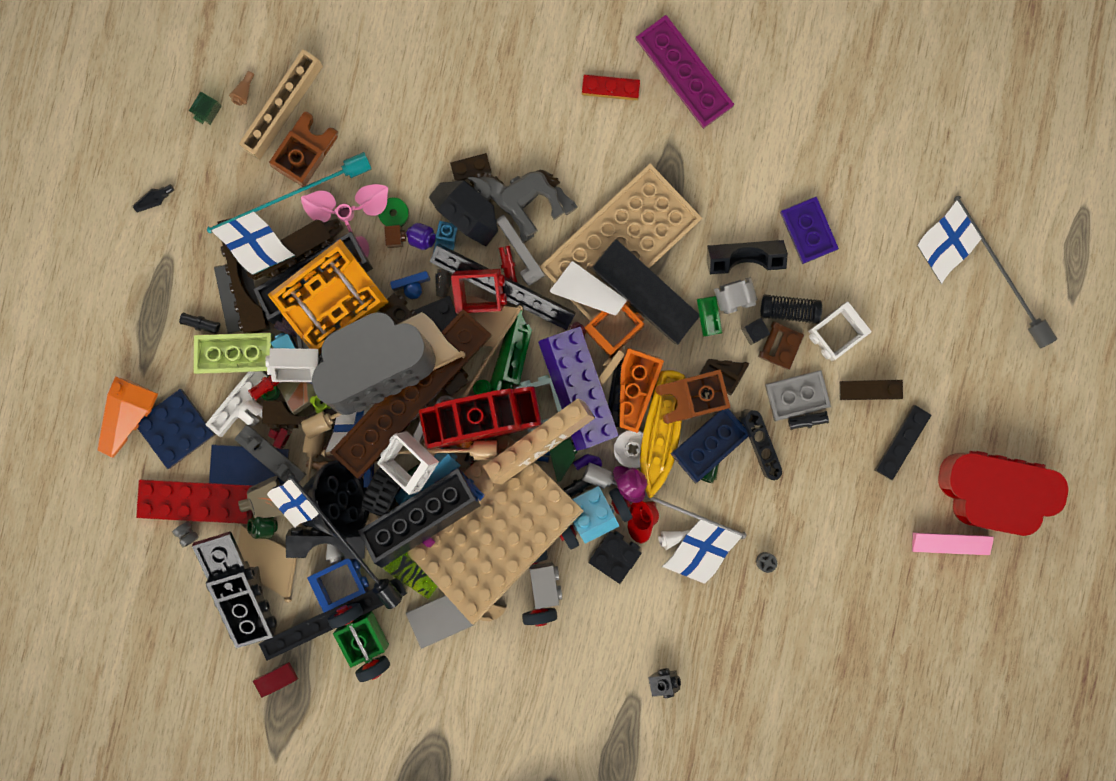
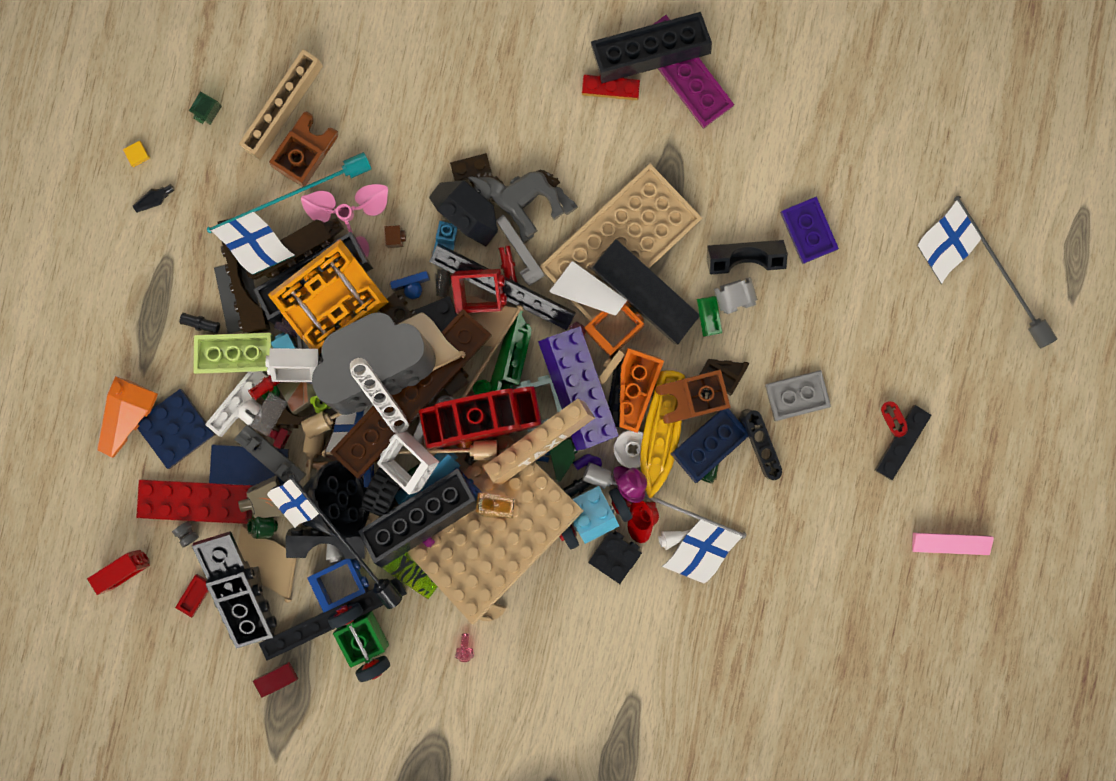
(118, 572): none -> red window
(136, 153): none -> yellow tile
(193, 596): none -> red tile
(240, 93): medium nougat cone -> none
(269, 414): none -> clear tile
(378, 387): none -> white beam
(402, 213): green piece -> none
(421, 236): dark purple head -> none
(436, 621): light grey tile -> none
(464, 653): none -> clear pink plate
(494, 506): none -> clear yellow slope
(545, 593): light grey brick -> none
(651, 47): none -> black arch
(664, 683): black brick -> none
(755, 331): black brick -> none
(767, 309): black piece -> none
(769, 564): dark grey wheel -> none
(786, 348): reddish brown plate -> none
(808, 420): black pin -> none
(854, 320): white window -> none
(871, 390): dark brown slope -> none
(890, 421): none -> red beam
(1002, 491): red brick -> none

